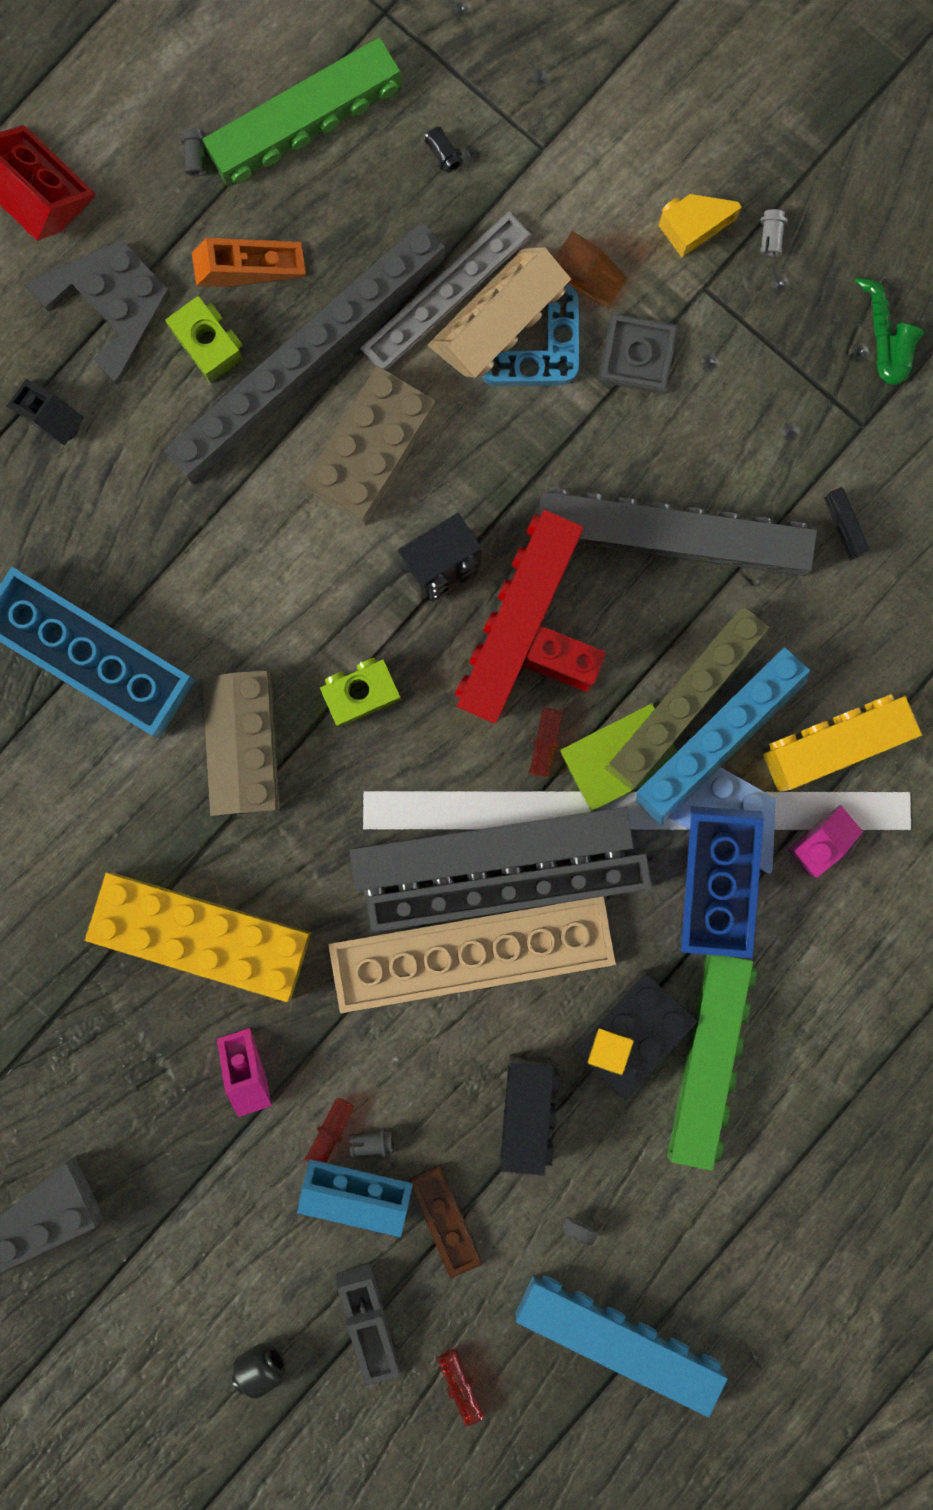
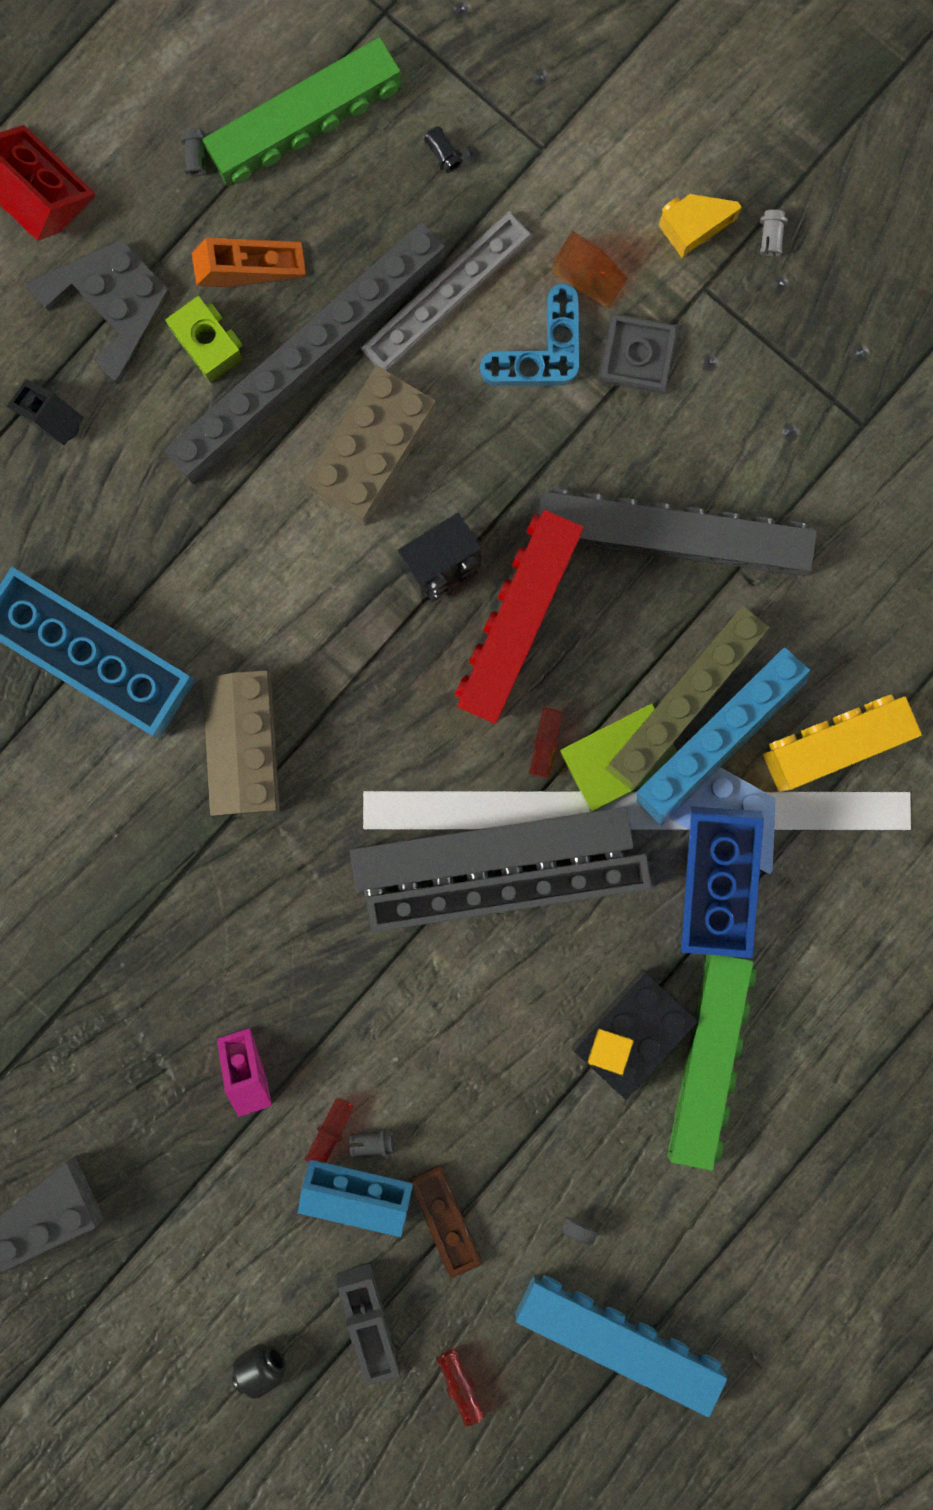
(198, 936): yellow brick -> none
(381, 692): lime brick -> none
(471, 954): tan plate -> none
(501, 312): tan slope -> none
(529, 1115): black brick -> none
(564, 659): red panel -> none
(825, 842): dark pink slope -> none
(846, 523): black tile -> none
(893, 352): green piece -> none

